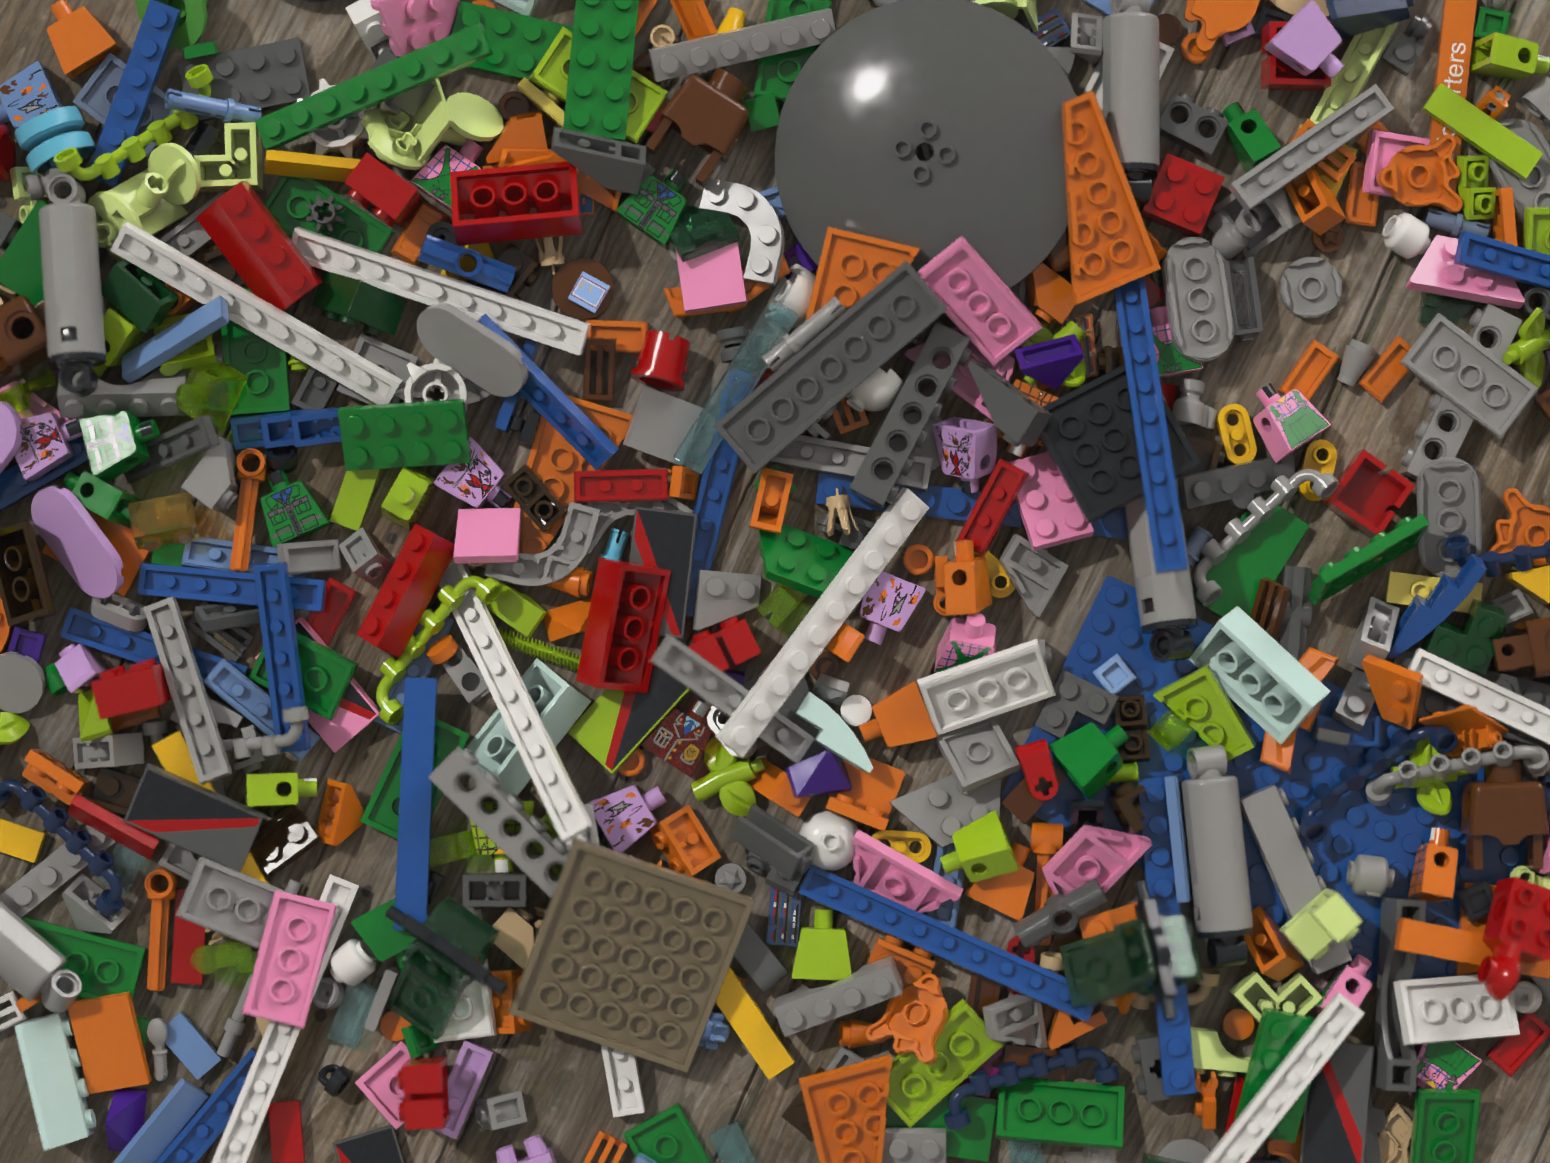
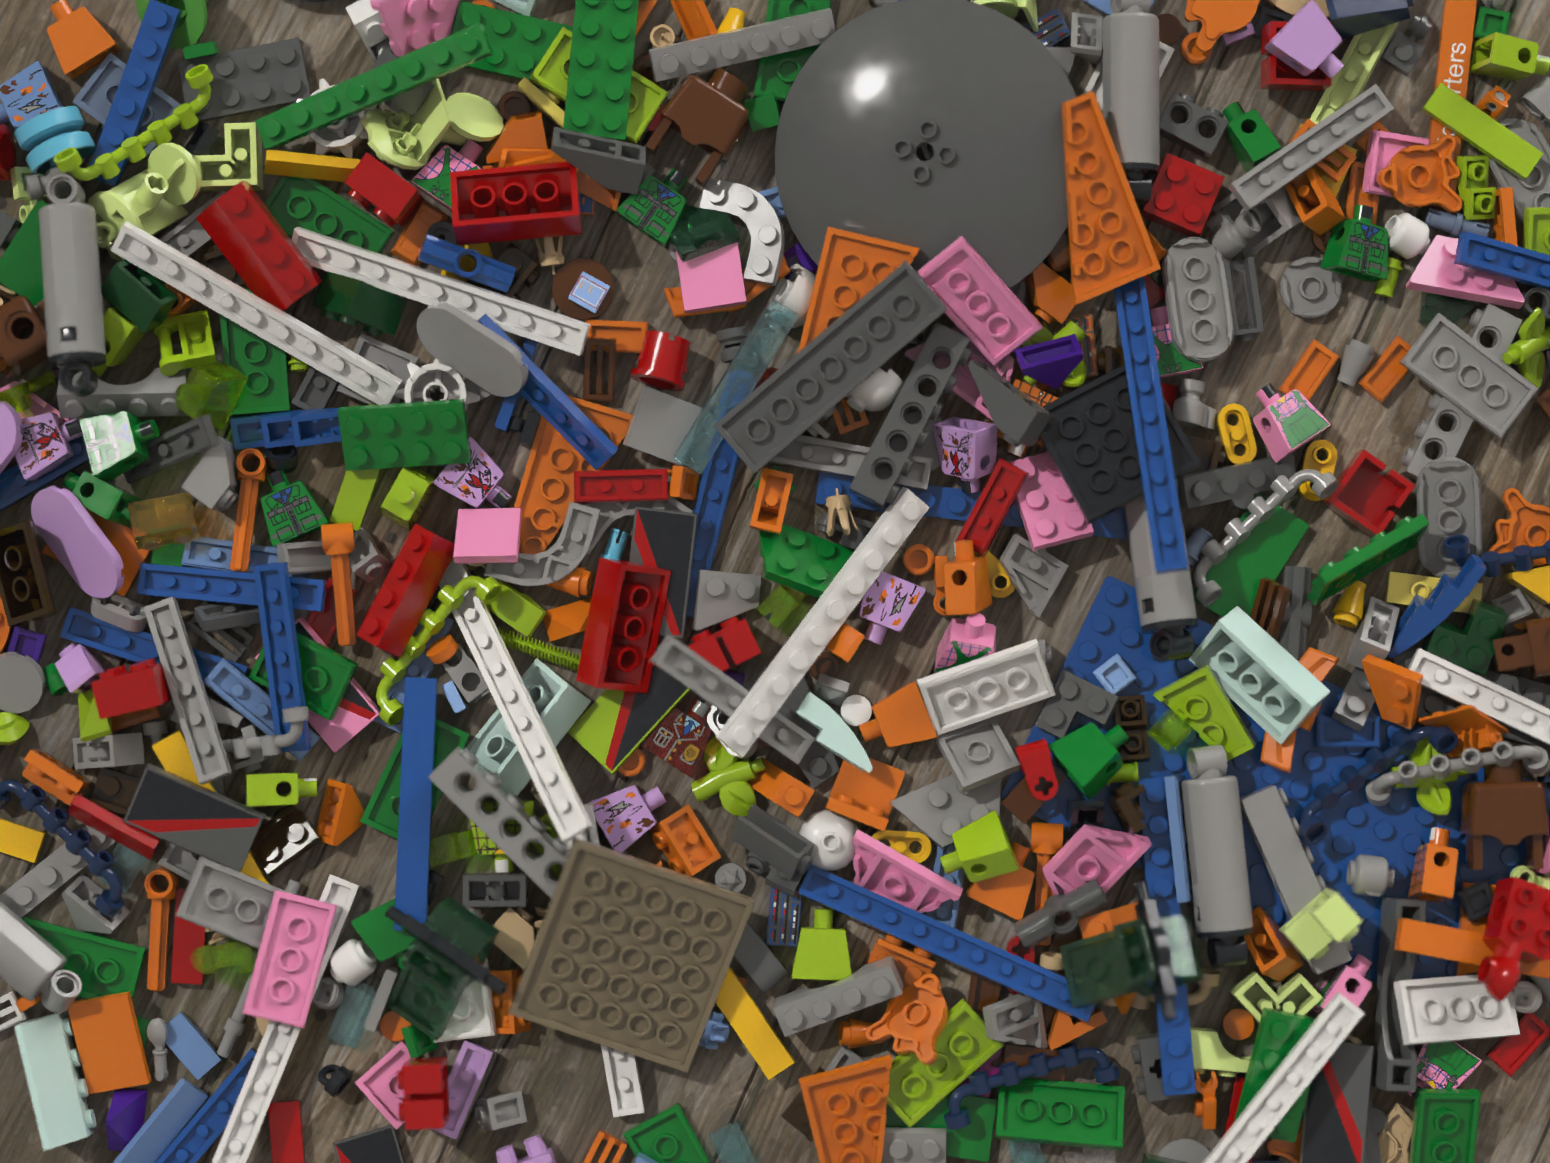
(175, 339): medium blue tile -> none
(227, 109): medium blue pin -> none
(323, 205): dark grey gear -> none
(338, 543): none -> orange axle
(454, 697): none -> light blue tile
(534, 497): dark brown slope -> none
(804, 334): light grey pin -> none
(819, 776): dark purple slope -> none
(1331, 736): dark grey tile -> none
(1350, 606): none -> yellow cone
(1358, 248): none -> green torso
(1387, 287): none -> lime pin

